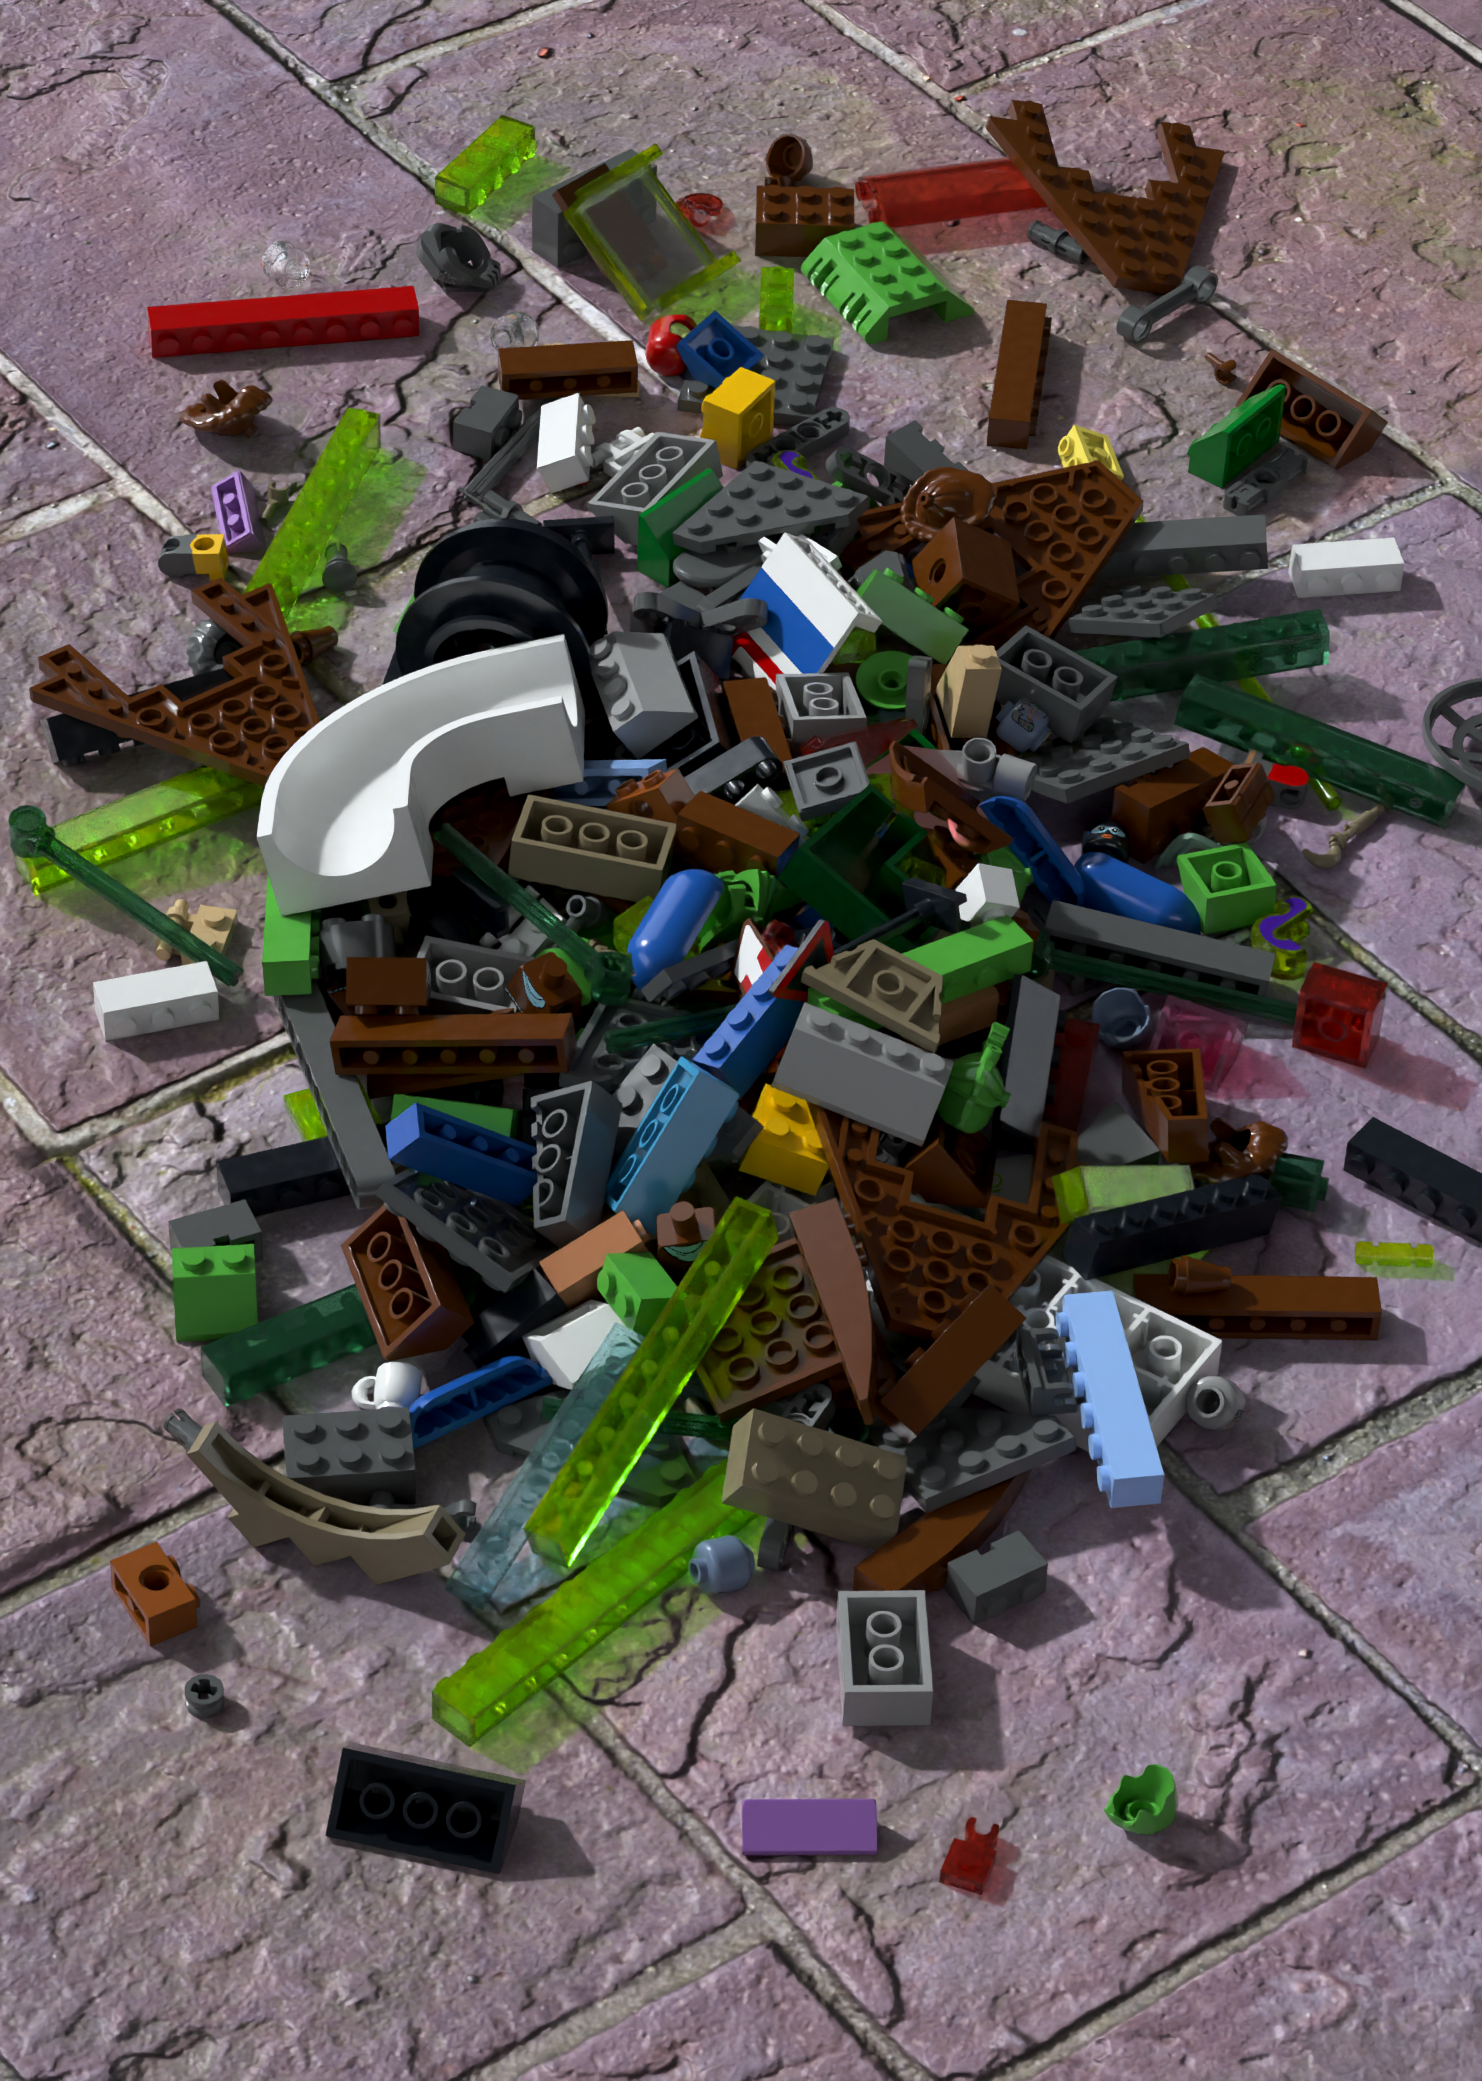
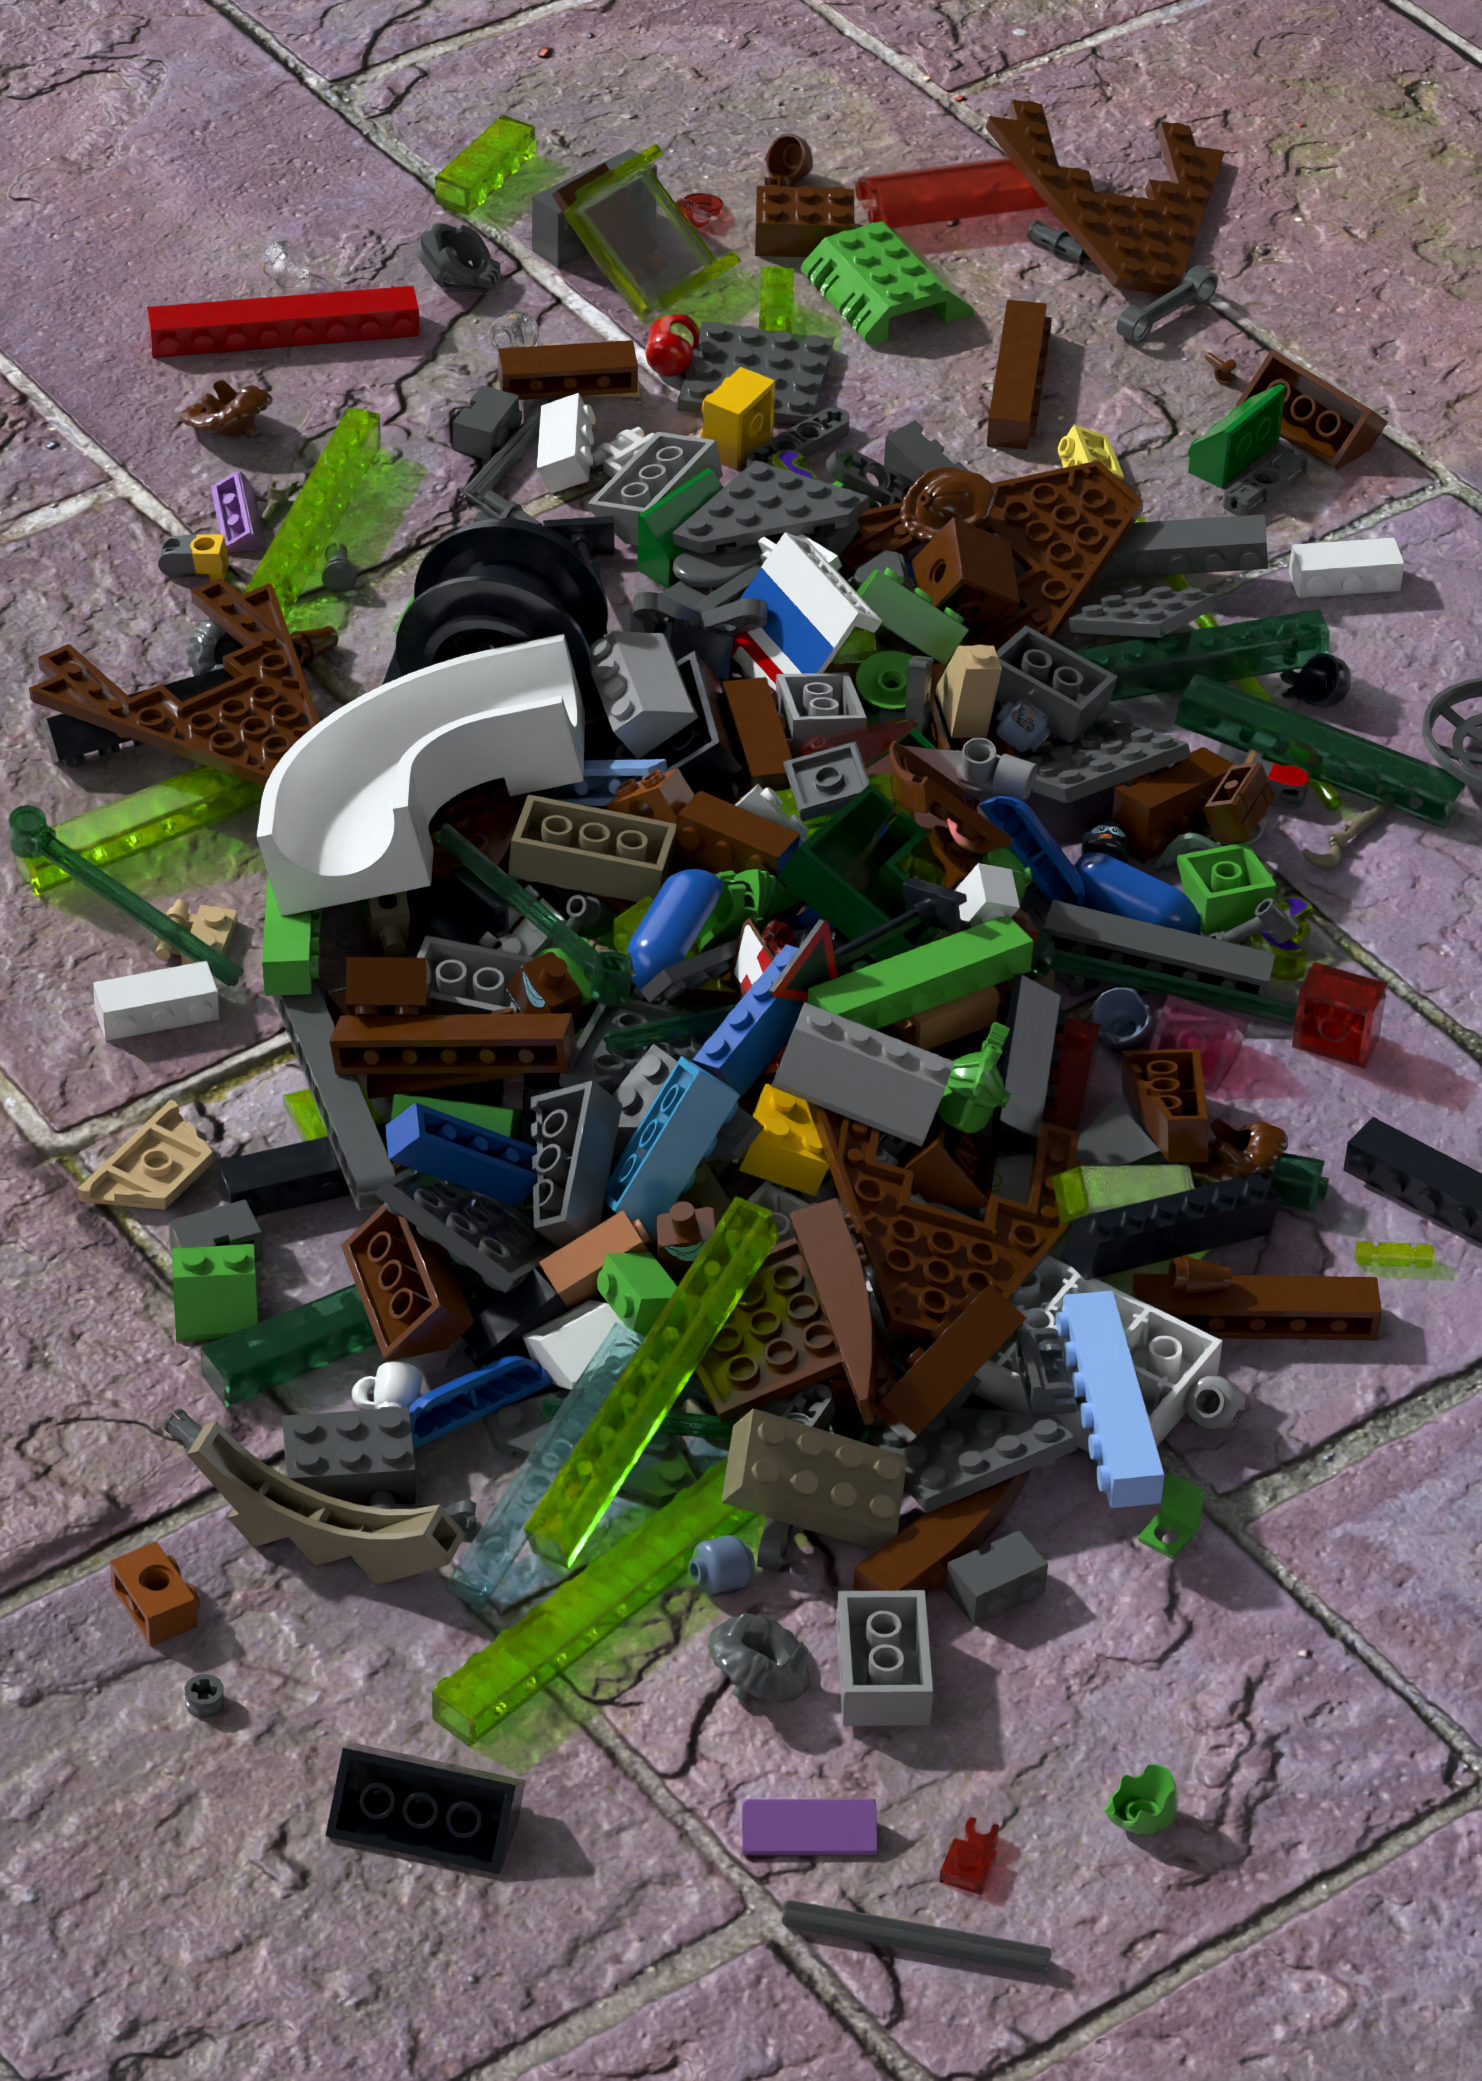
(151, 1165): none -> tan wing
(352, 939): dark grey brick -> none
(716, 351): blue slope -> none
(737, 771): black beam -> none
(760, 1658): none -> dark grey piece
(884, 989): dark tan wing -> none
(916, 1936): none -> dark grey axle
(1179, 1511): none -> bright green bracket
(1270, 918): none -> dark grey brick
(1320, 682): none -> black piece

